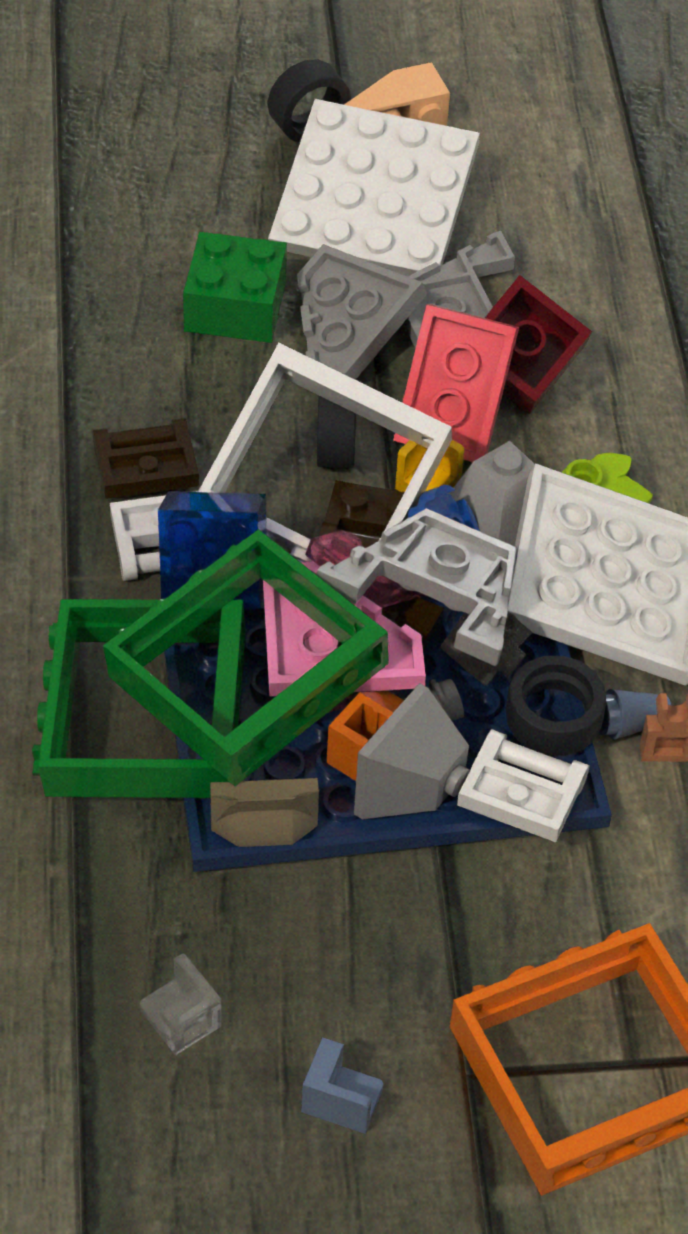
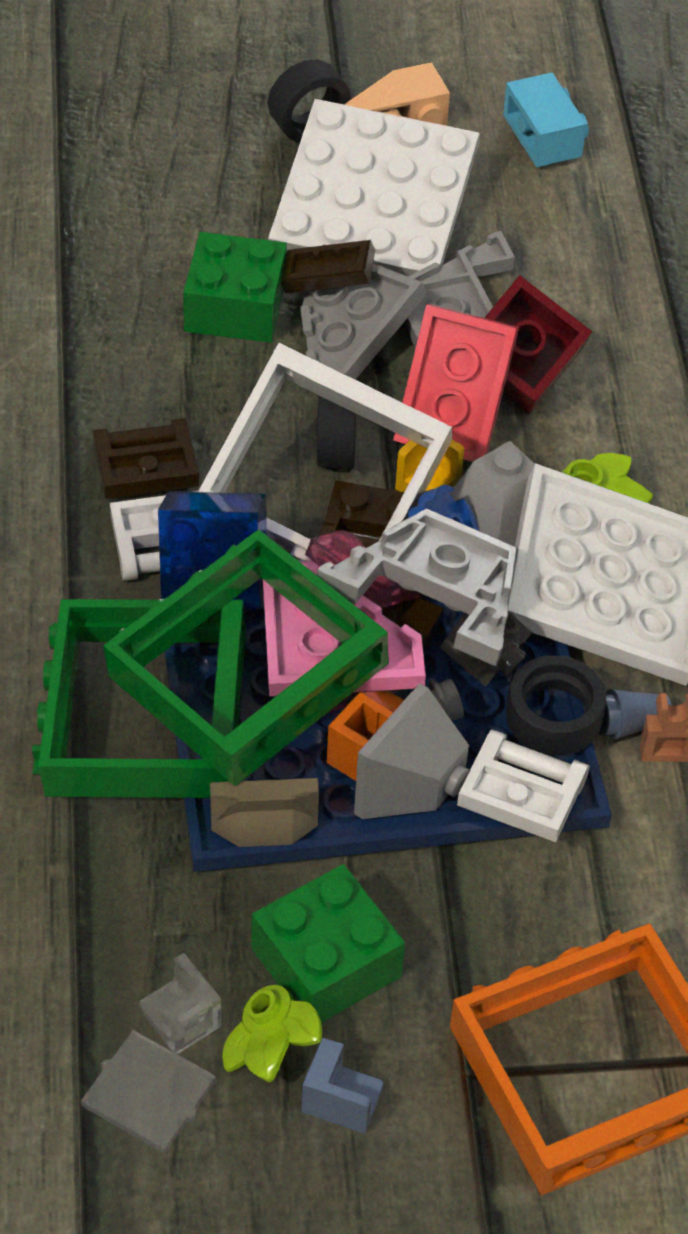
(148, 1091): none -> clear piece
(267, 1028): none -> lime plate
(328, 266): none -> dark brown plate
(328, 943): none -> green brick
(545, 119): none -> medium azure brick

